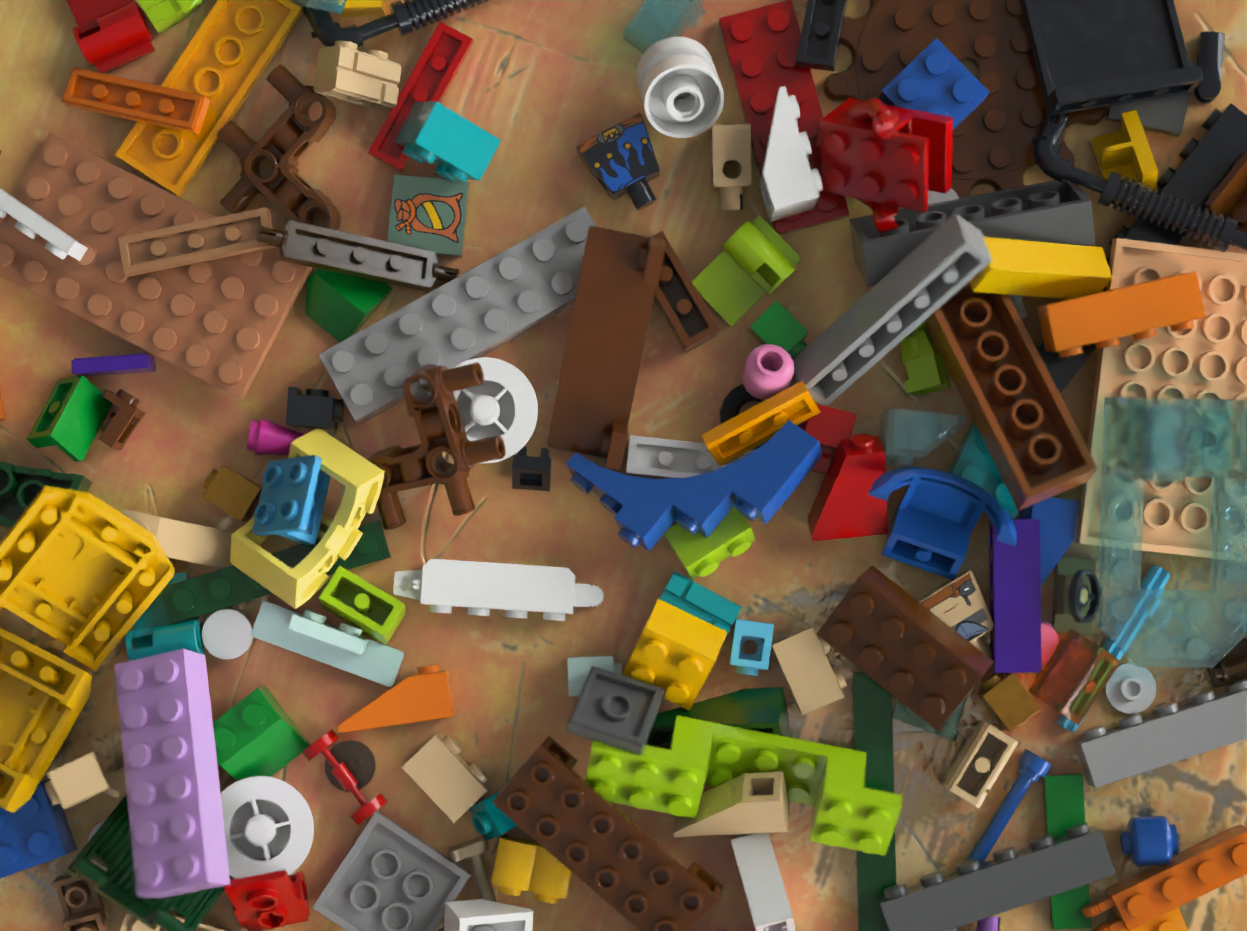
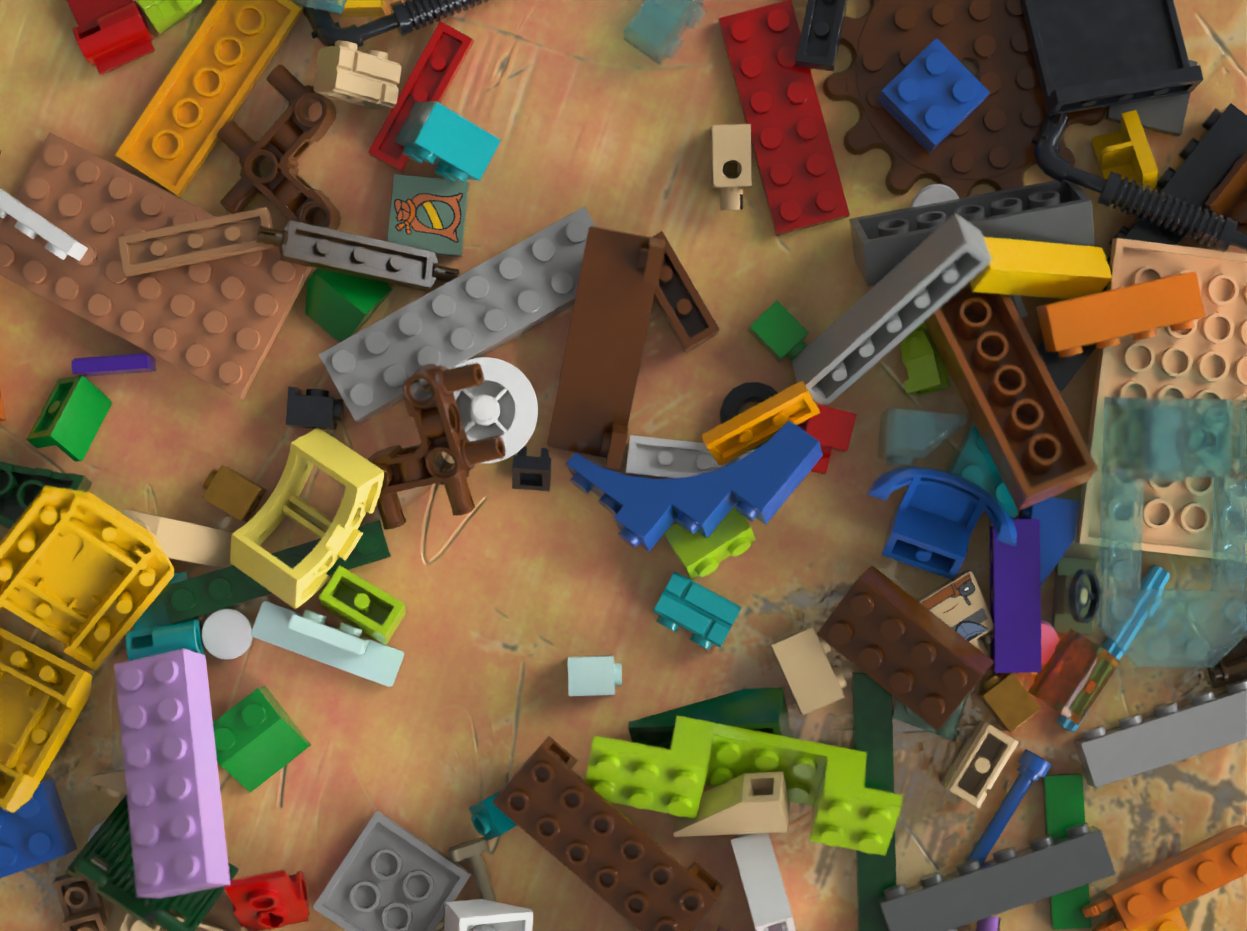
(76, 781): tan slope -> none
(120, 425): reddish brown bracket -> none
(136, 101): orange tile -> none
(265, 826): white wheel -> none
(270, 438): dark pink cone -> none
(292, 499): dark azure bracket -> none
(344, 776): red wheel -> none
(357, 759): clear smoke piece -> none
(412, 700): orange slope -> none
(446, 776): tan brick -> none
(496, 586): white hinge -> none
(530, 868): yellow brick -> none
(616, 710): dark grey tile -> none
(623, 161): torso -> none
(675, 653): yellow brick -> none
(679, 87): white wheel -> none
(748, 268): lime piece -> none
(762, 635): medium azure brick -> none
(767, 371): bright pink head -> none
(786, 176): white slope -> none
(843, 501): red slope -> none
(885, 156): red torso -> none
(1130, 689): white piece -> none
(1149, 841): blue head -> none
(1210, 59): black bar -> none

